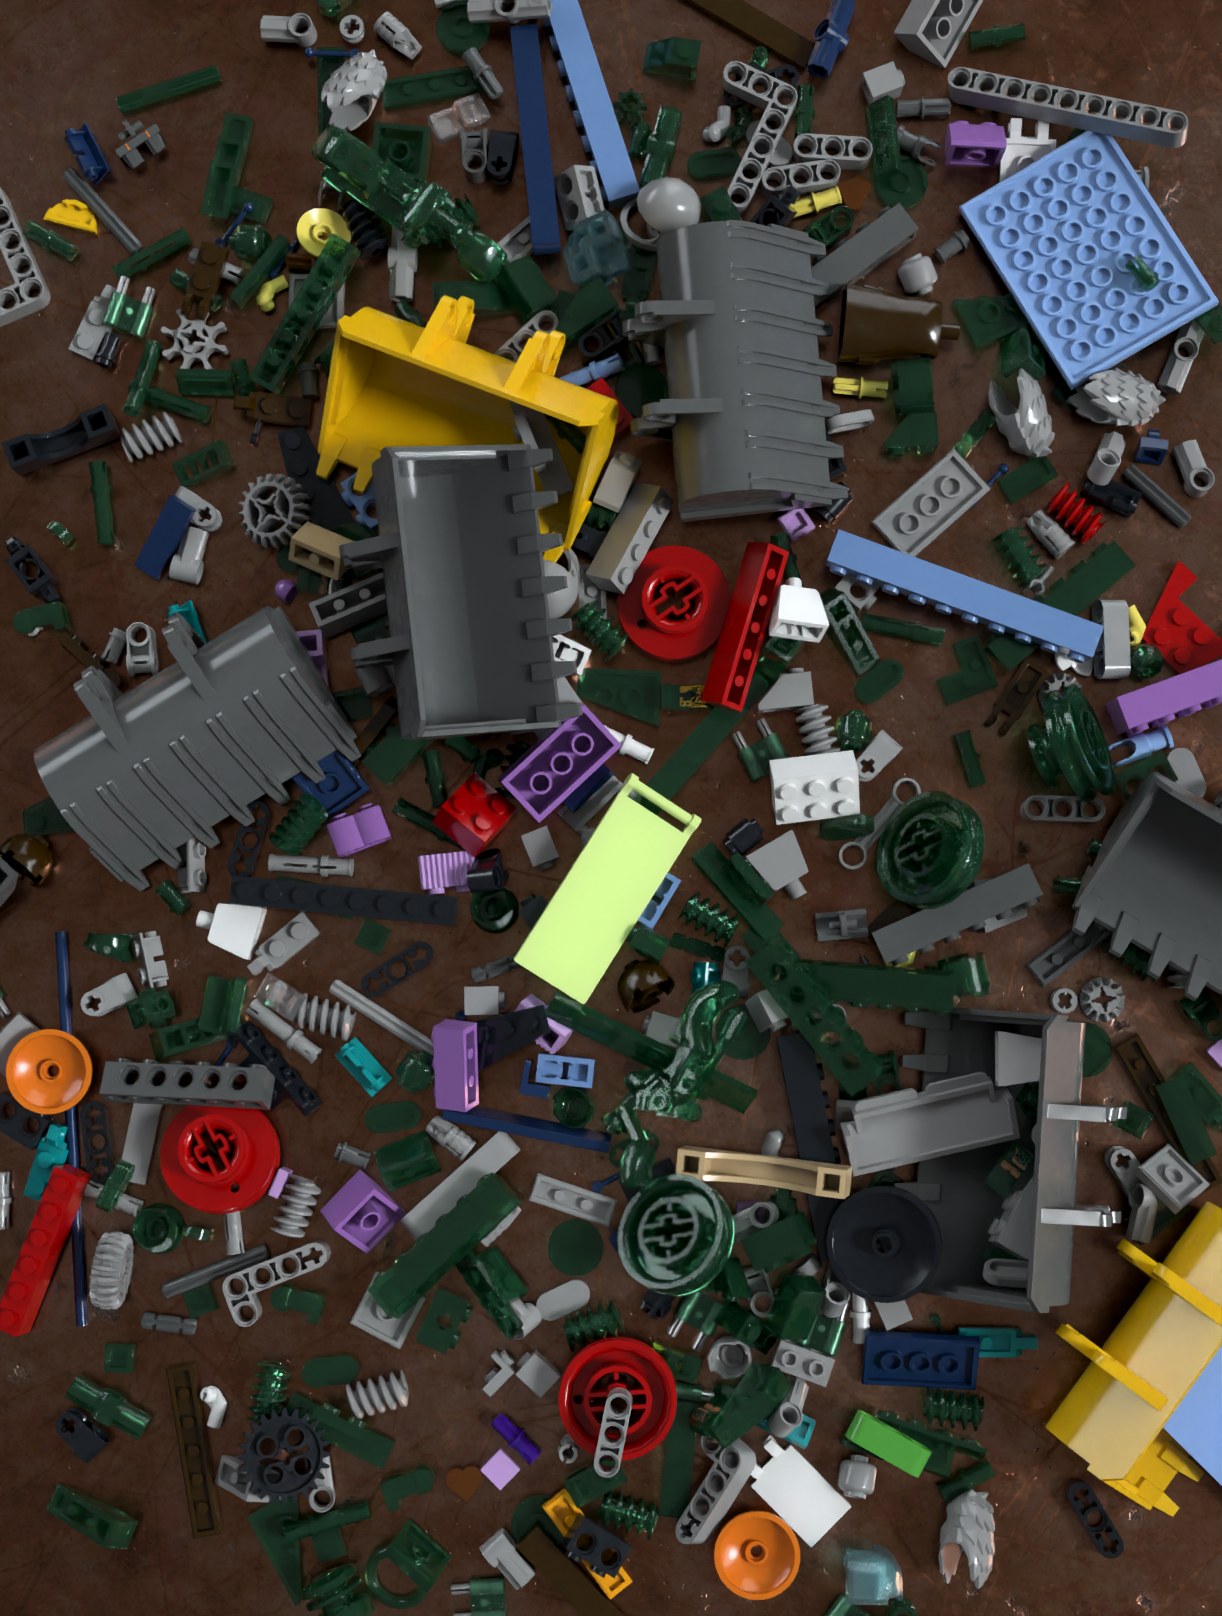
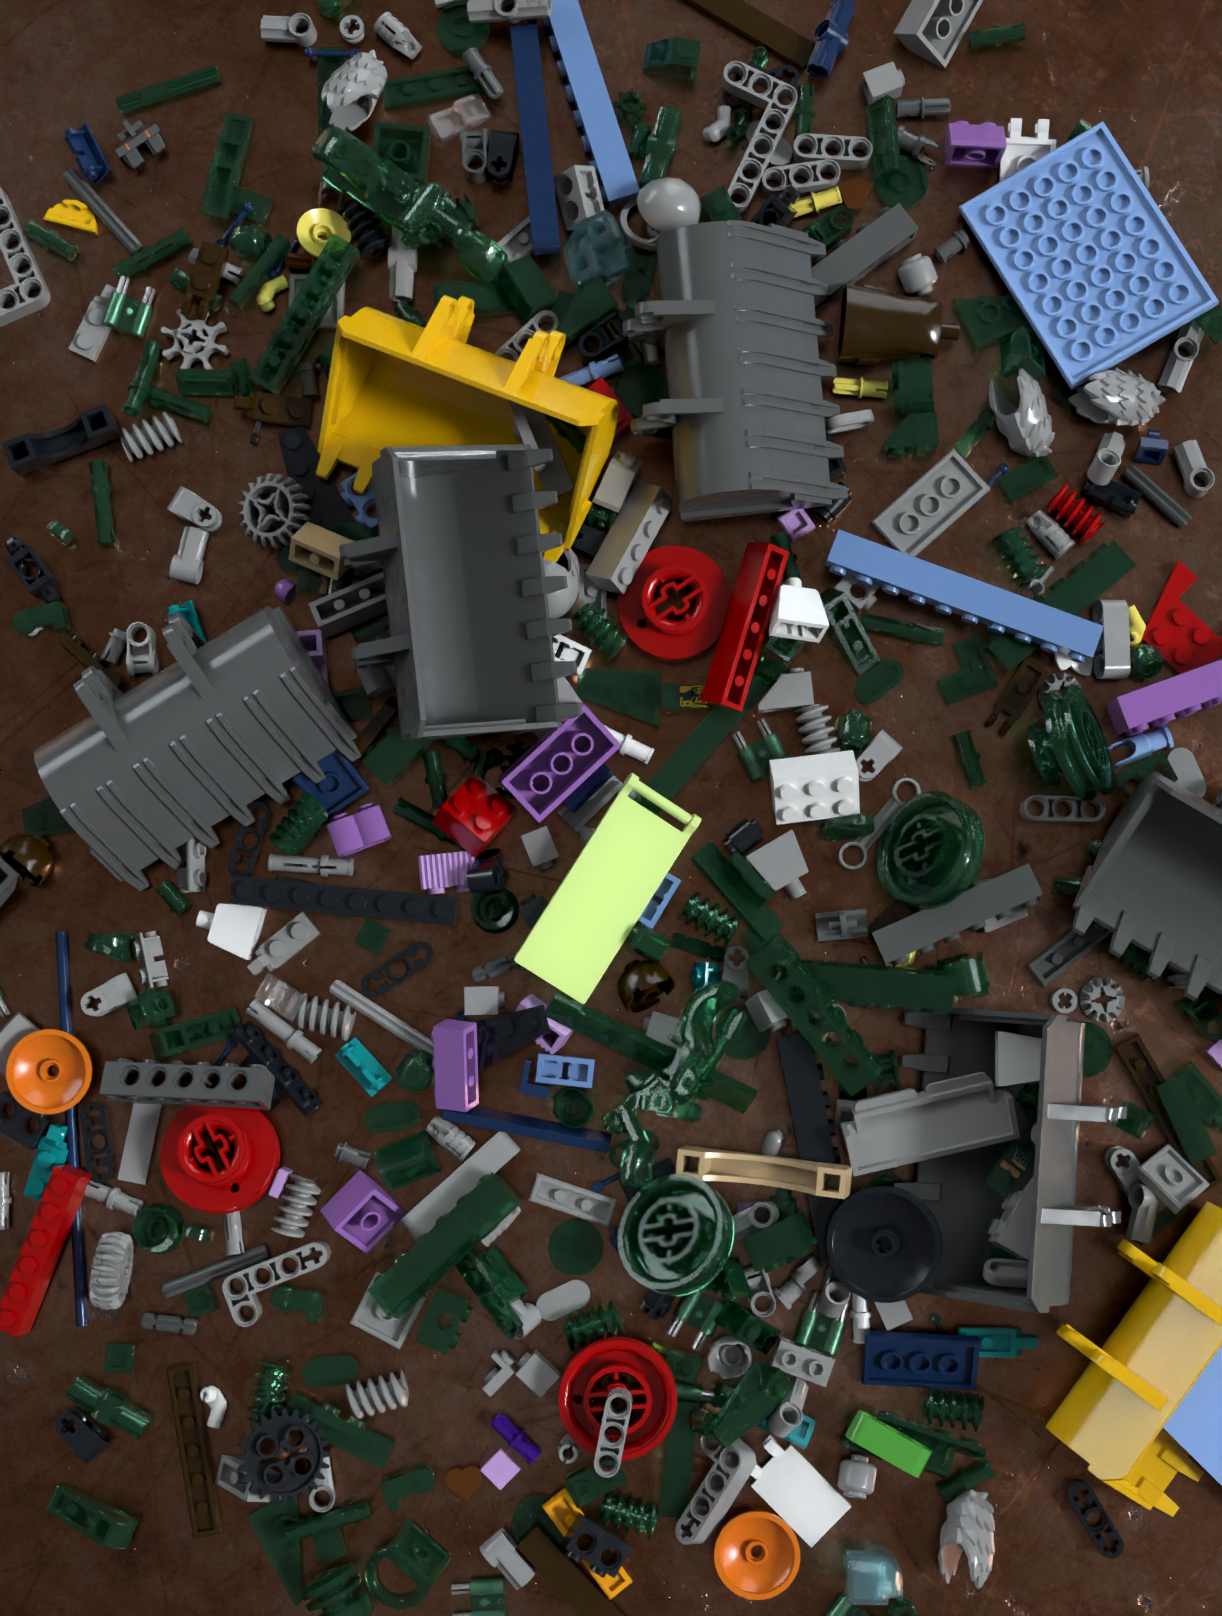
(108, 350): black pin -> none
(115, 1186): clear green beam -> none
(165, 537): dark blue tile -> none
(218, 446): clear green slope -> none
(221, 1005): clear green panel -> none
(713, 164): clear green tile -> none
(795, 1307): clear green brick -> none
(1076, 116): light grey beam -> none
(1146, 278): pin -> none

